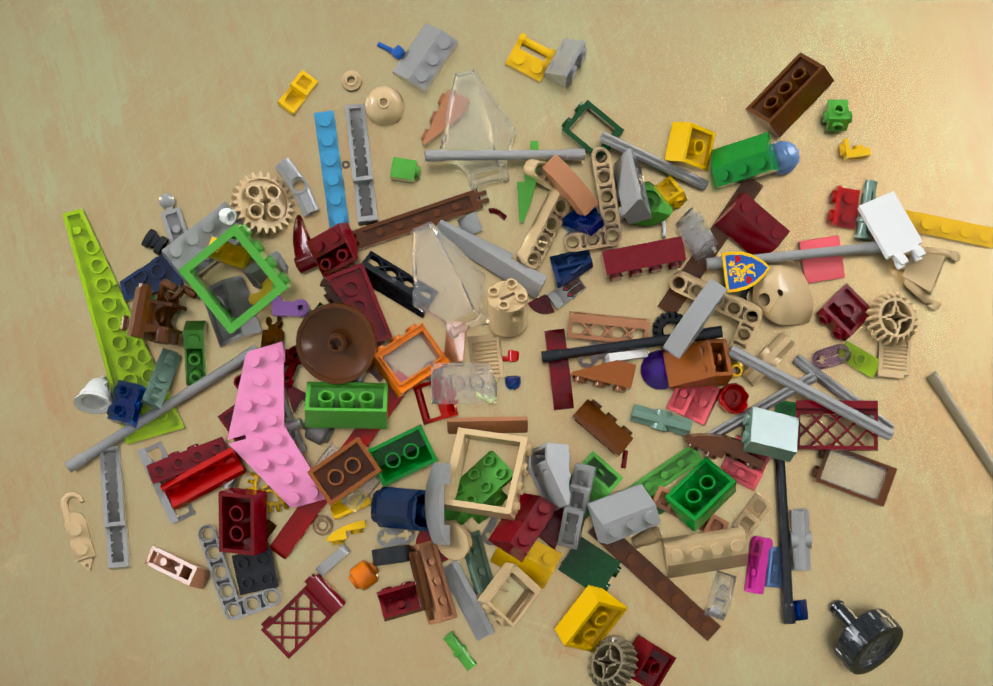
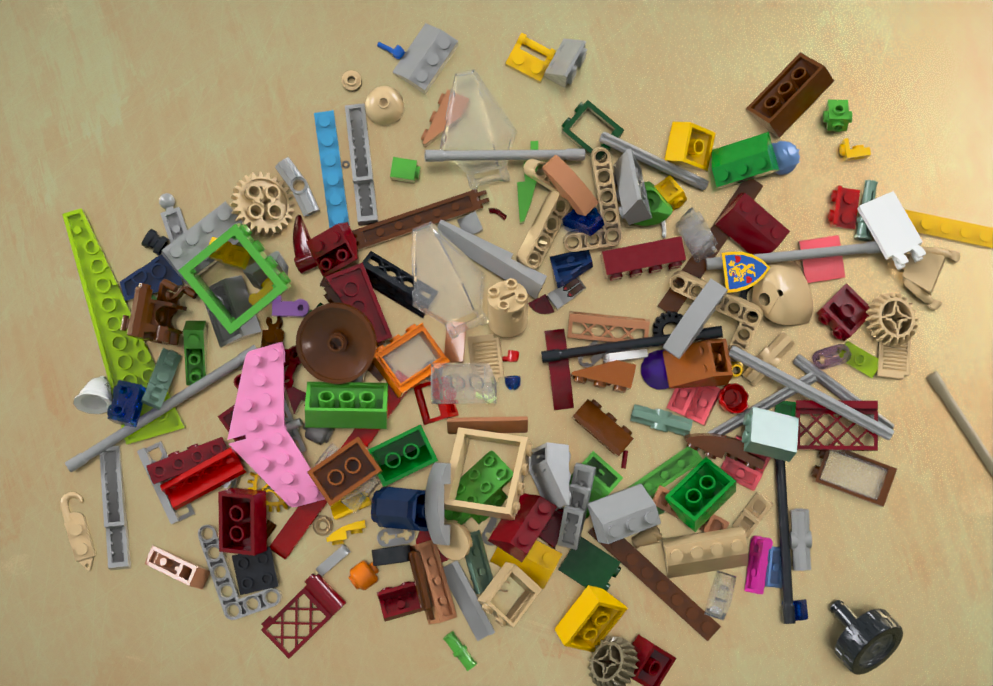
(227, 216): white hinge -> none
(297, 92): yellow slope -> none

